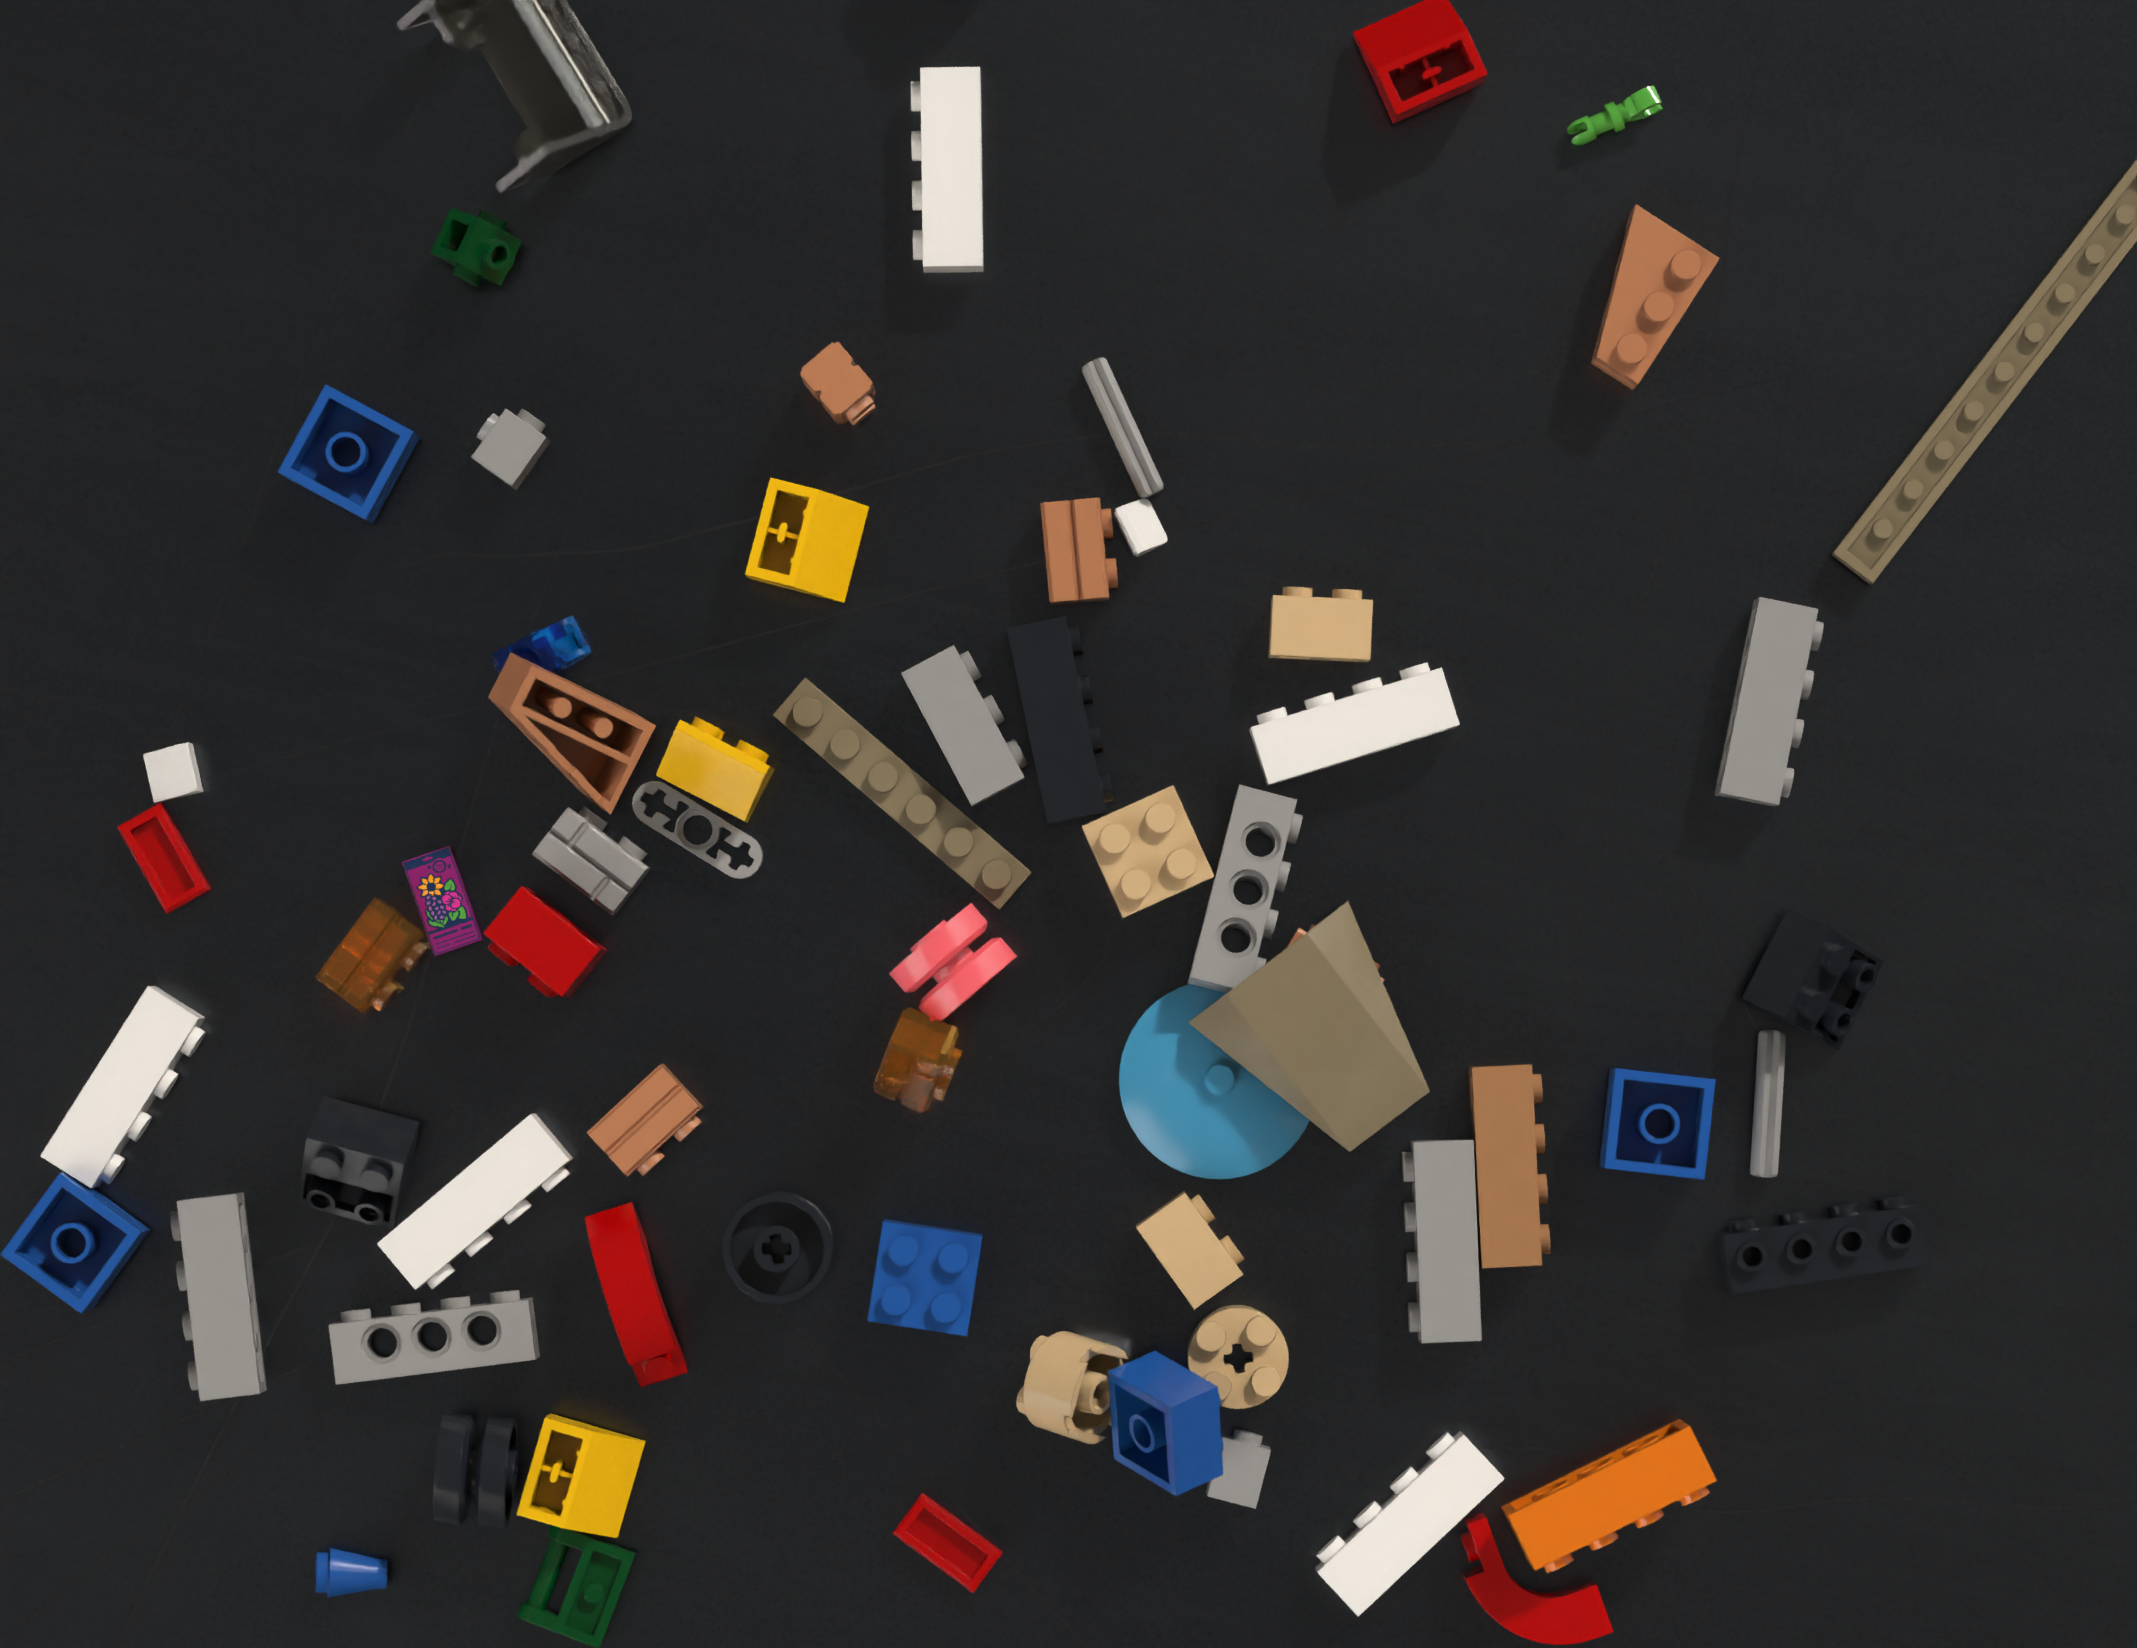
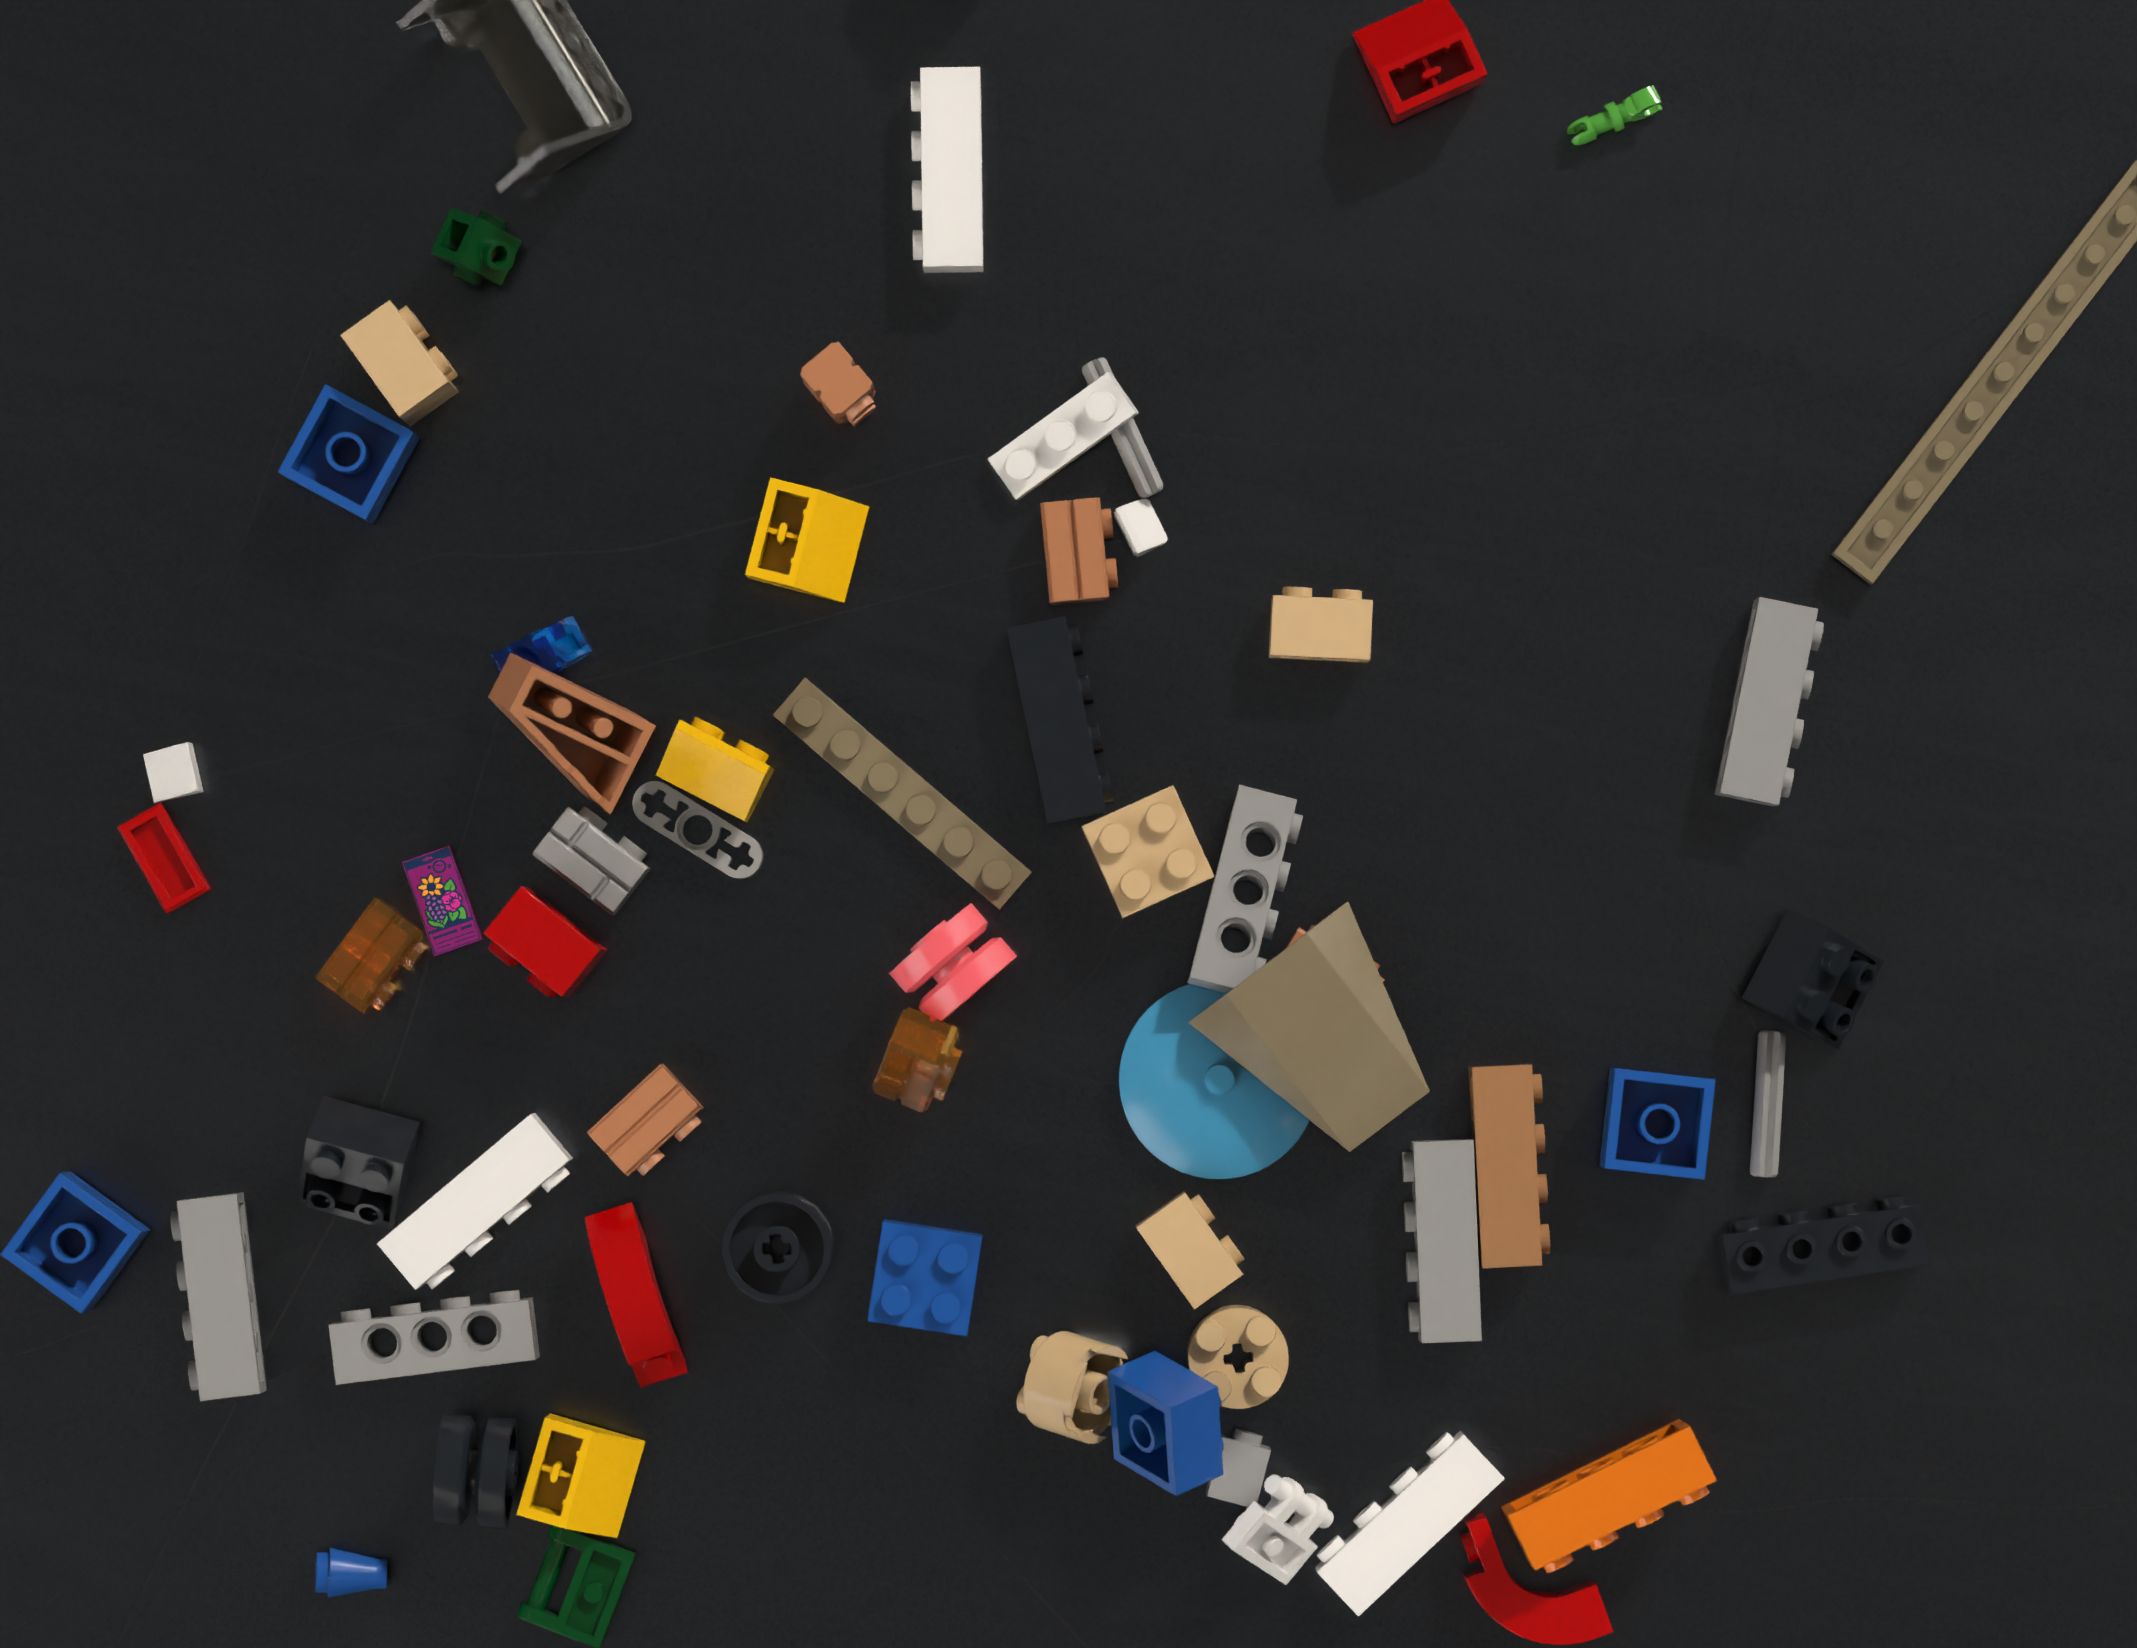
(124, 1087): white brick -> none
(399, 363): none -> tan brick
(511, 445): light grey brick -> none
(947, 1542): red tile -> none
(965, 724): light grey brick -> none
(1063, 435): none -> white plate
(1266, 1537): none -> white plate
(1353, 726): white brick -> none
(1649, 294): nougat wedge -> none

